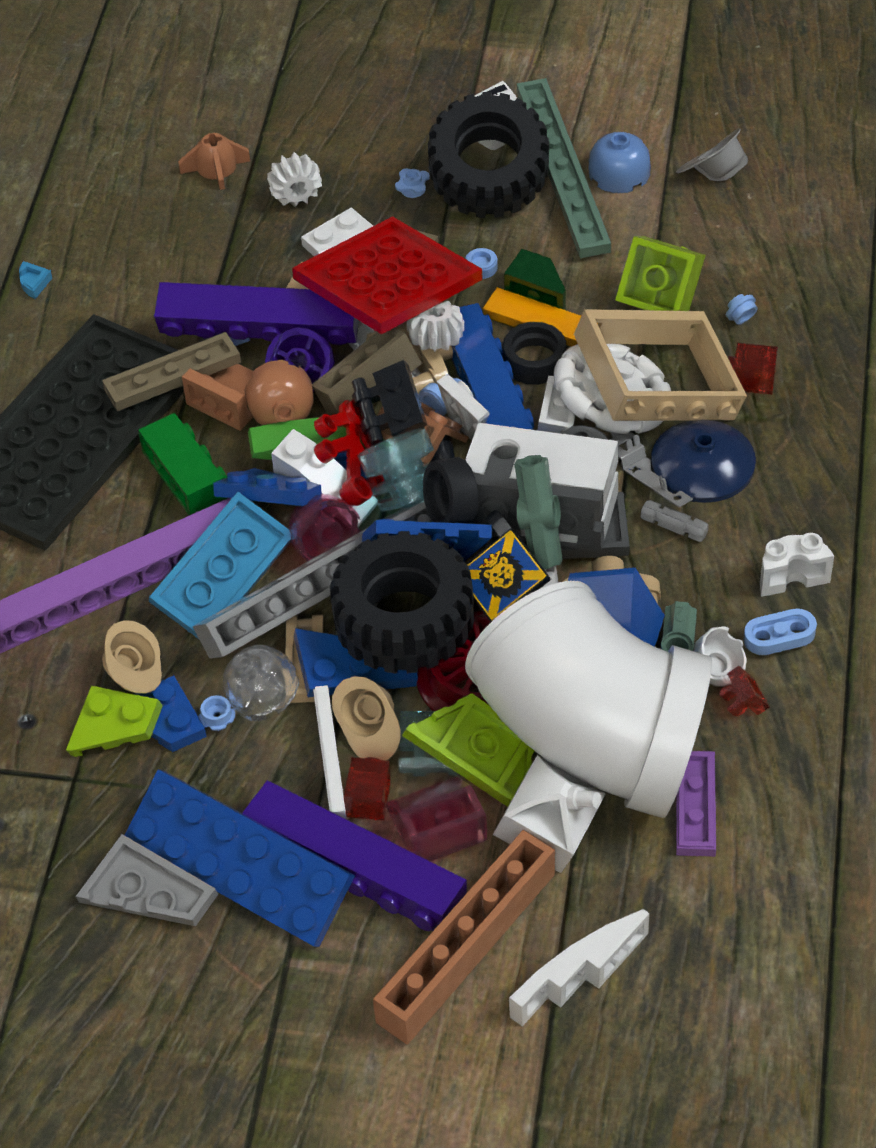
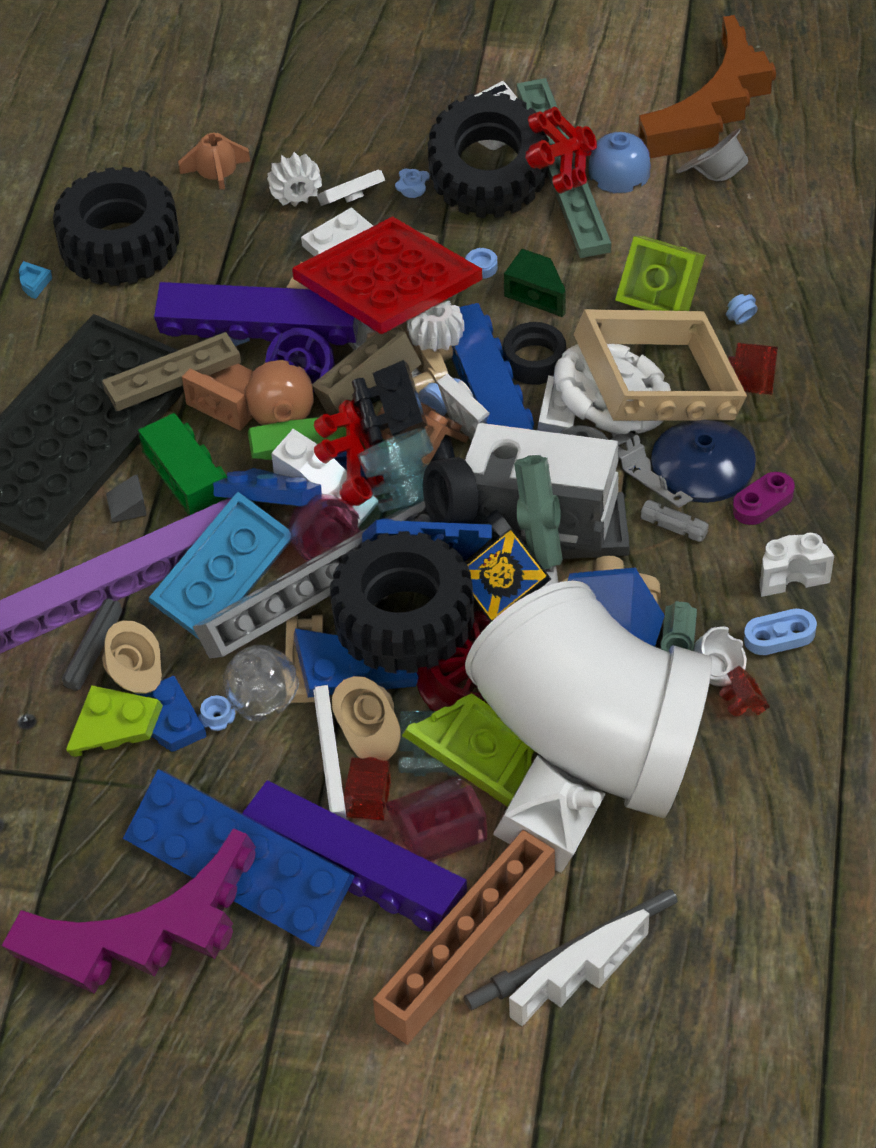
(91, 645): none -> dark grey axle
(118, 253): none -> black tyre
(126, 500): none -> dark grey slope
(143, 939): none -> magenta arch
(146, 885): light grey wing -> none
(352, 189): none -> white plate
(505, 983): none -> dark grey bar
(517, 309): light orange tile -> none
(542, 154): none -> red plant
(697, 807): medium lavender tile -> none
(724, 99): none -> dark orange arch
(770, 495): none -> magenta plate

